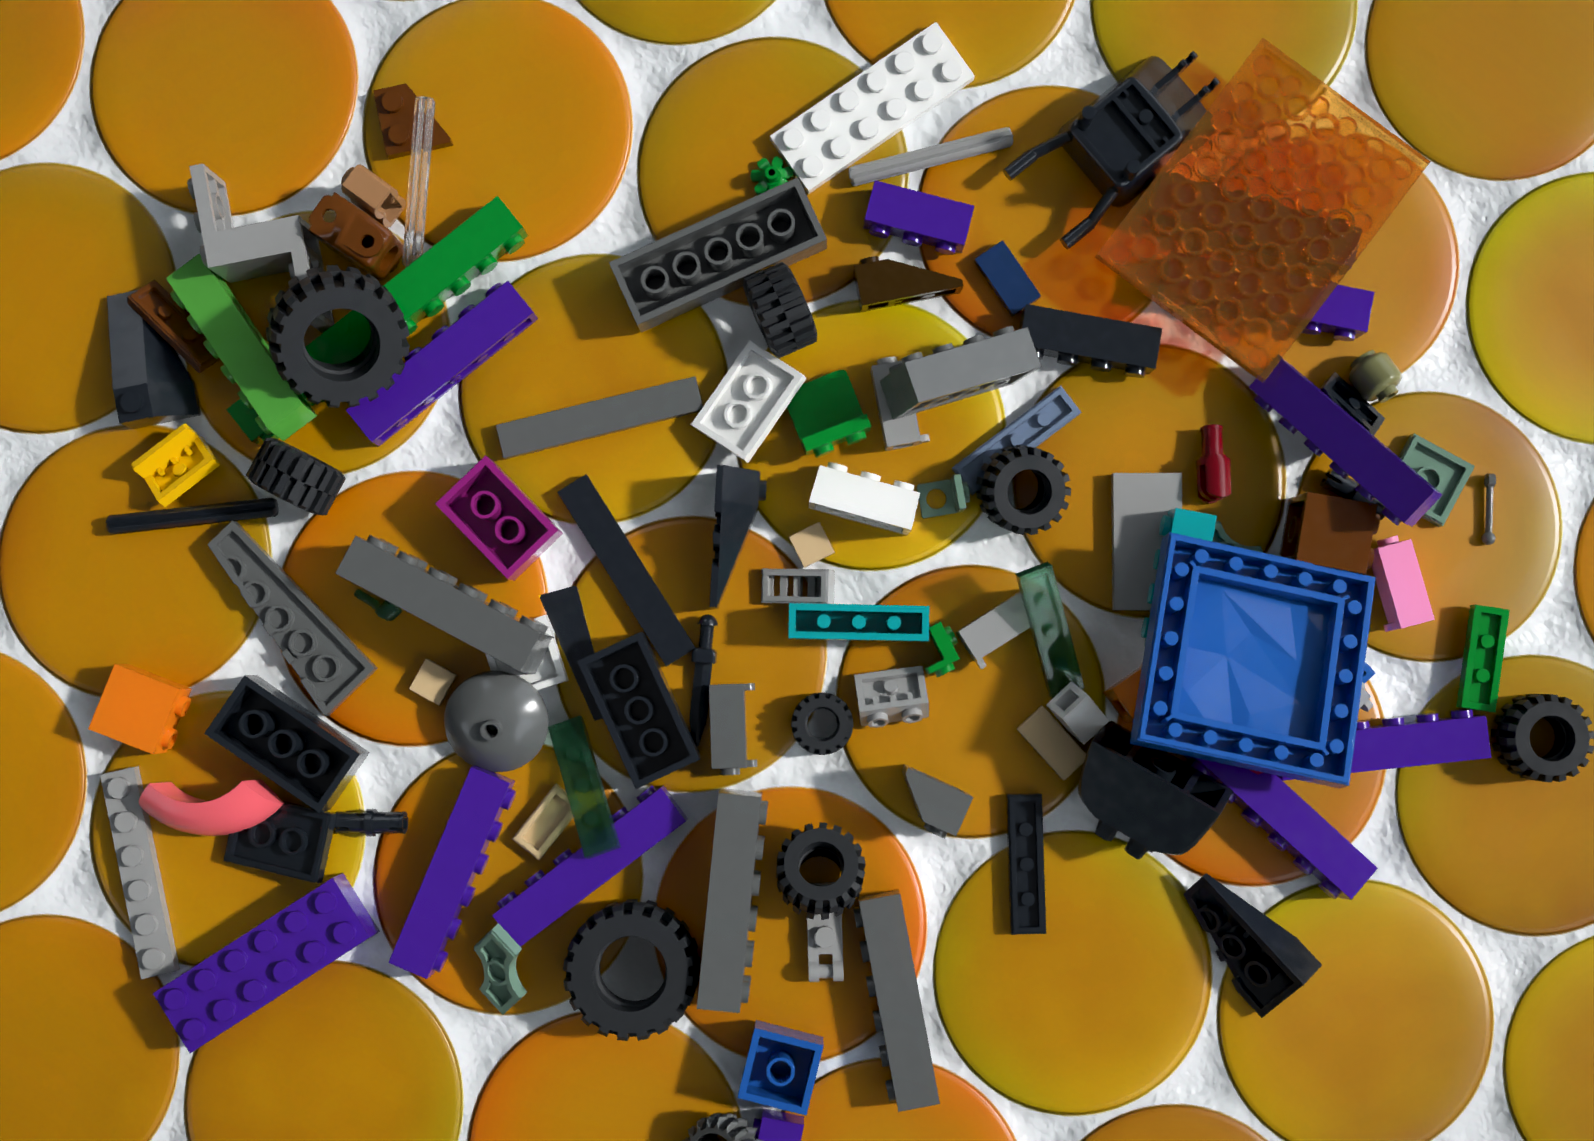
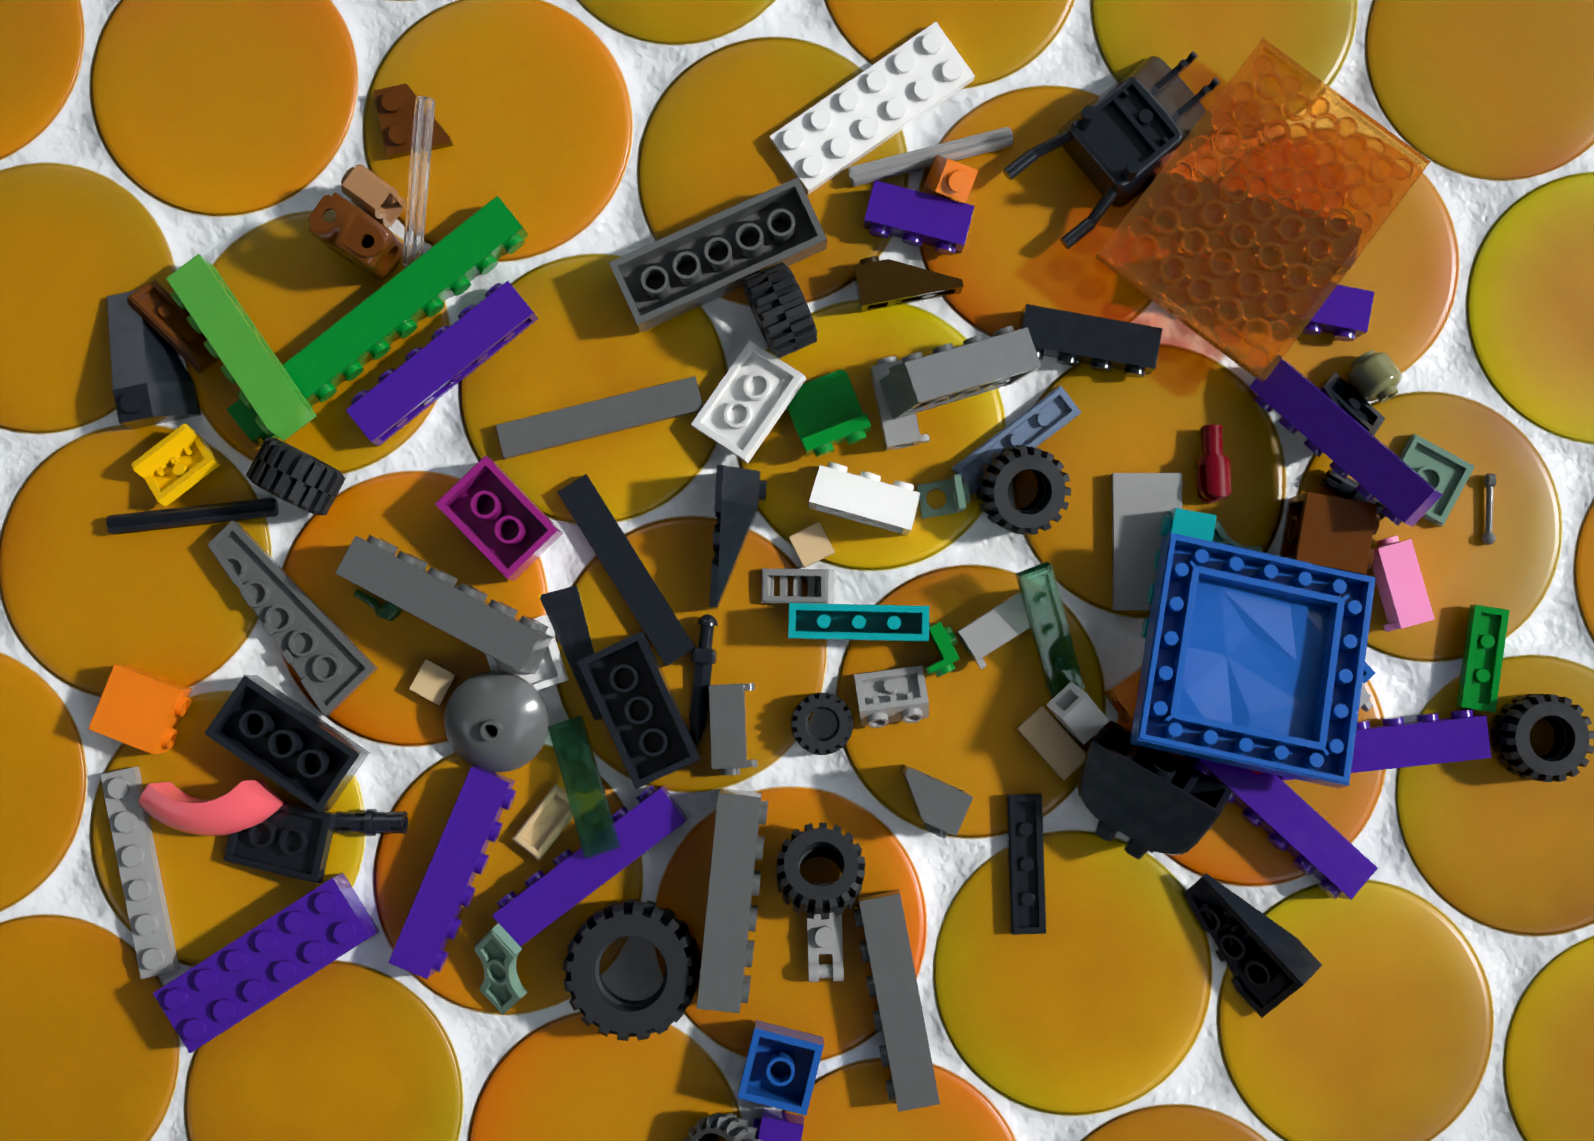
(253, 248): light grey bracket -> none
(346, 380): black tyre -> none
(770, 174): green plant -> none
(951, 178): none -> orange brick
(1007, 278): dark blue tile -> none

